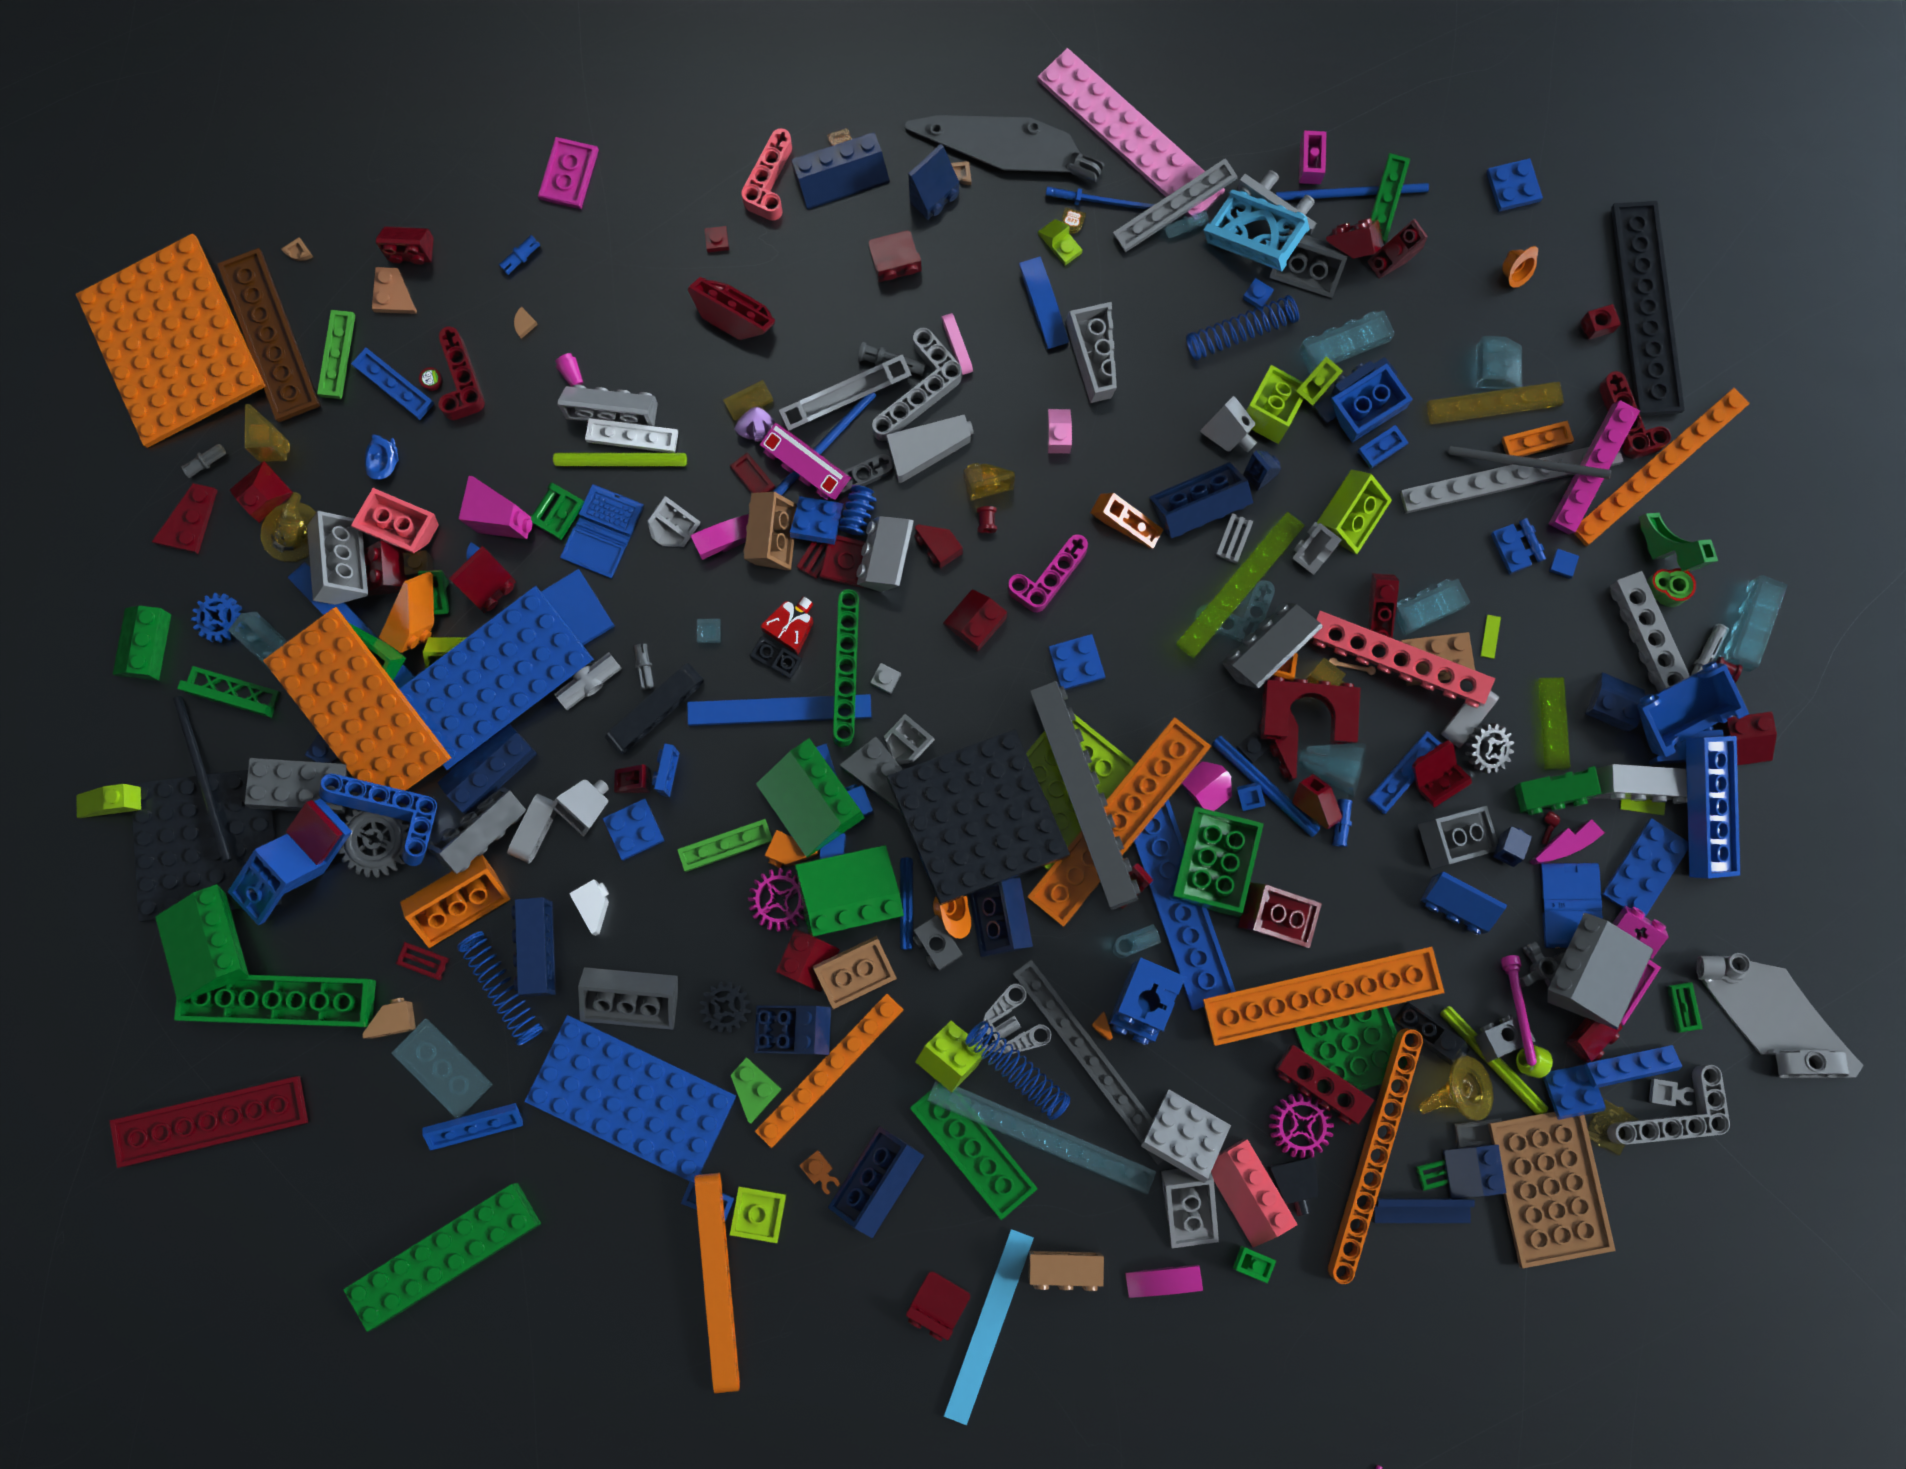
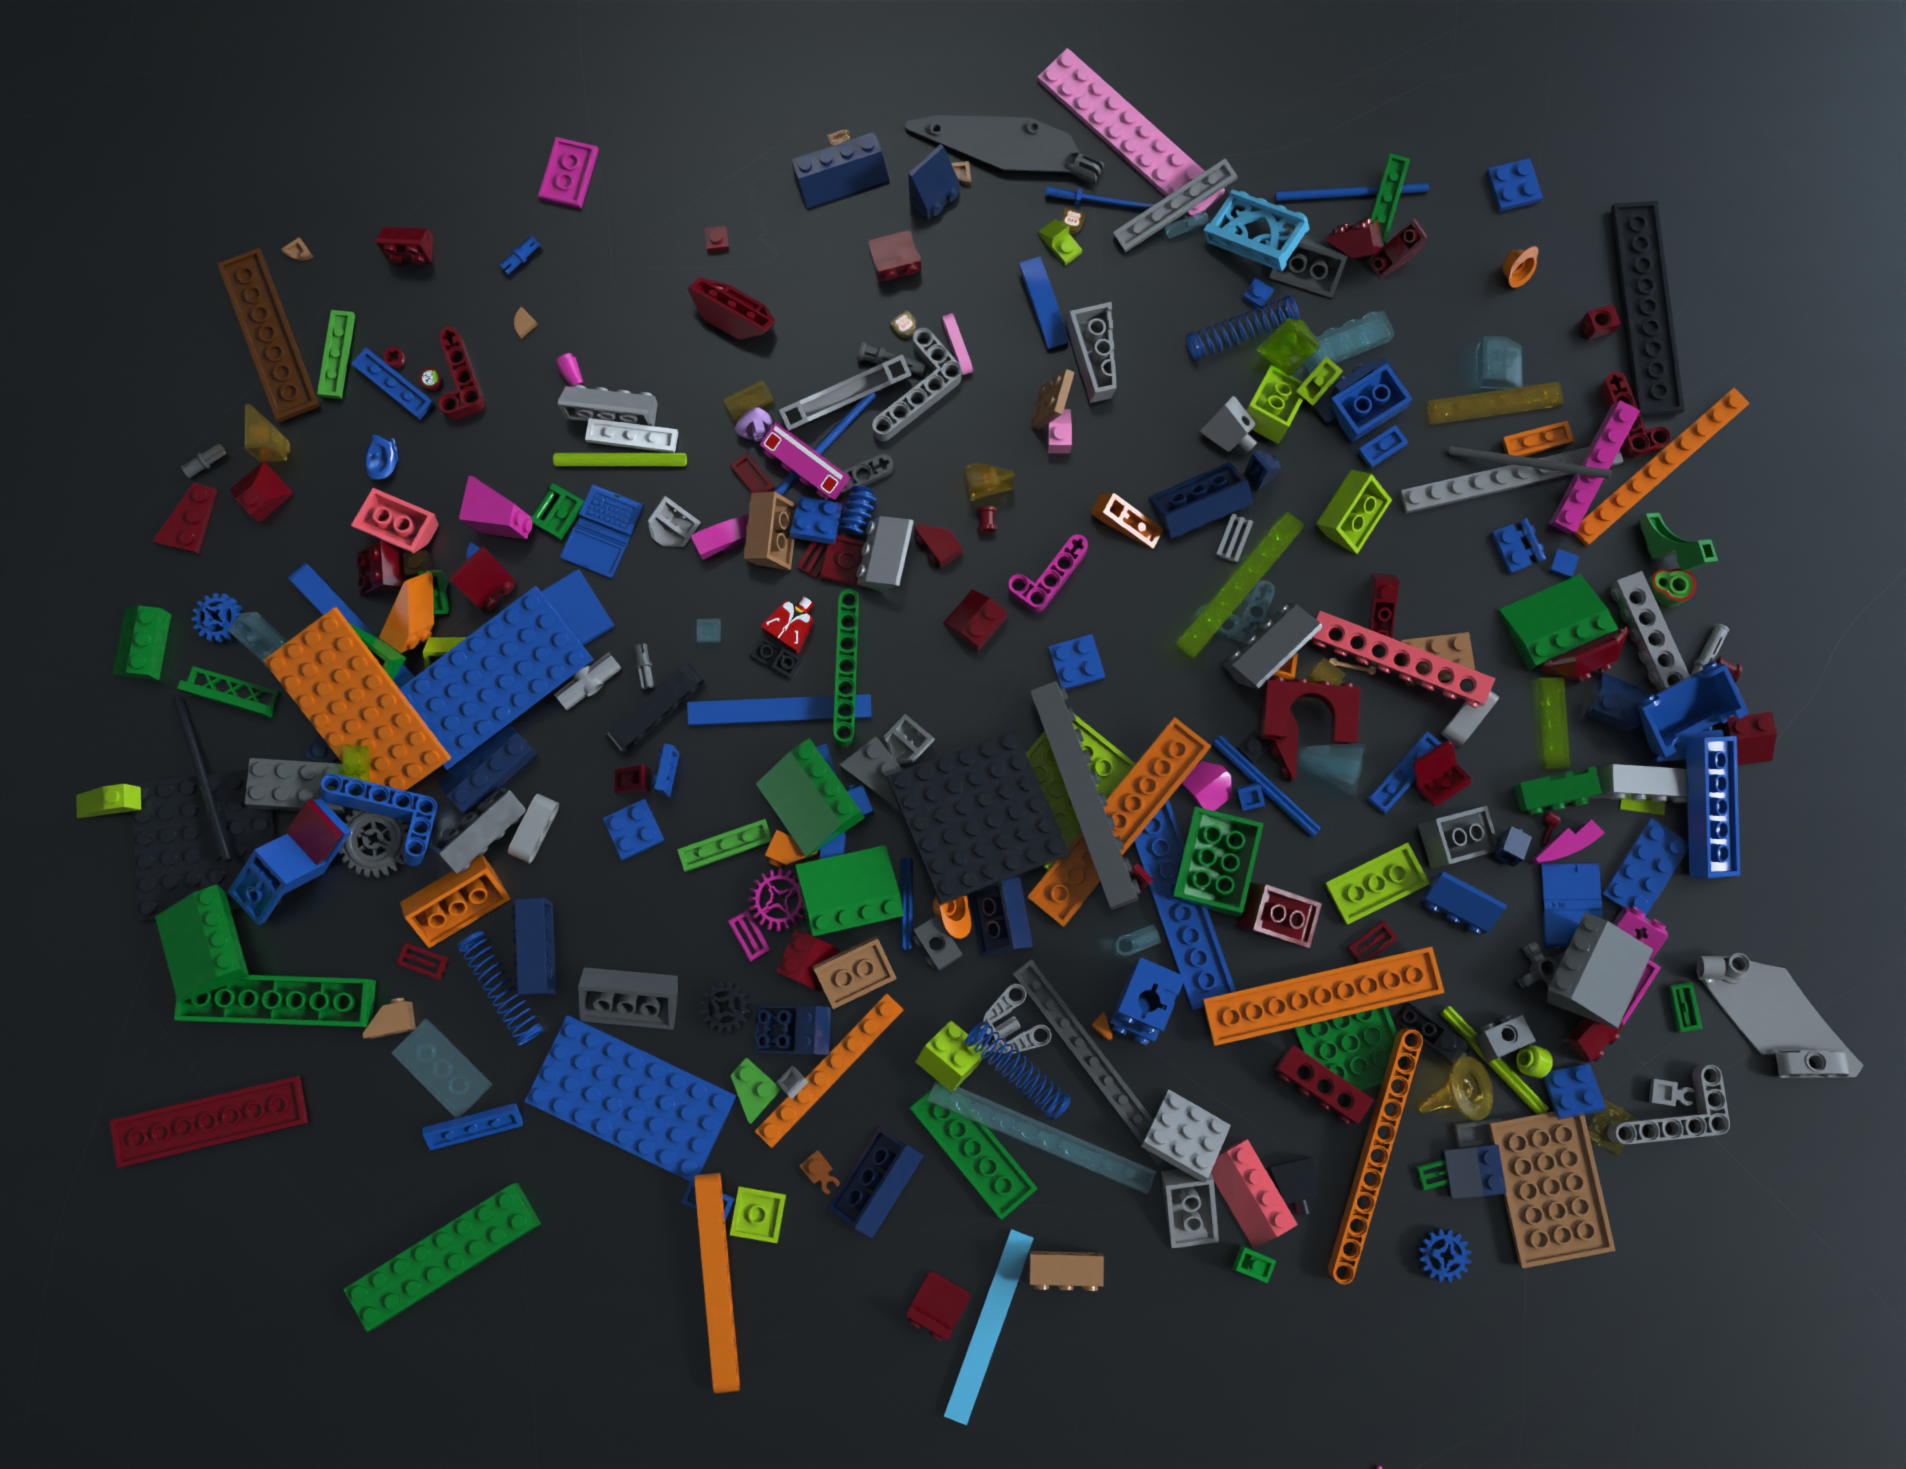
(170, 340): orange plate -> none
(285, 530): clear yellow piece -> none
(336, 559): light grey slope -> none
(356, 762): none -> clear neon green slope
(390, 292): nougat wing -> none
(394, 350): none -> dark red bush
(582, 804): light grey torso -> none
(592, 904): white slope -> none
(759, 953): none -> dark pink tile
(771, 172): coral beam -> none
(792, 1082): none -> light grey tile
(885, 678): light grey plate -> none
(904, 324): none -> tile
(927, 444): light grey slope -> none
(1052, 399): none -> medium nougat plate
(1164, 1281): dark pink slope -> none
(1262, 190): light grey plate -> none
(1289, 346): none -> clear neon green slope
(1308, 1134): dark pink gear -> none
(1312, 157): dark pink brick -> none
(1316, 548): light grey cylinder -> none
(1317, 801): dark red slope -> none
(1342, 827): blue pin -> none
(1356, 954): none -> dark red tile
(1376, 883): none -> lime plate
(1422, 1210): dark blue fence -> none
(1431, 605): clear light blue brick -> none
(1442, 1264): none -> blue gear
(1489, 747): dark grey gear -> none
(1490, 636): lime window -> none
(1512, 965): dark pink piece -> none
(1556, 621): none -> green slope
(1587, 658): none -> dark red wedge
(1632, 1066): blue plate -> none
(1755, 622): clear light blue brick -> none

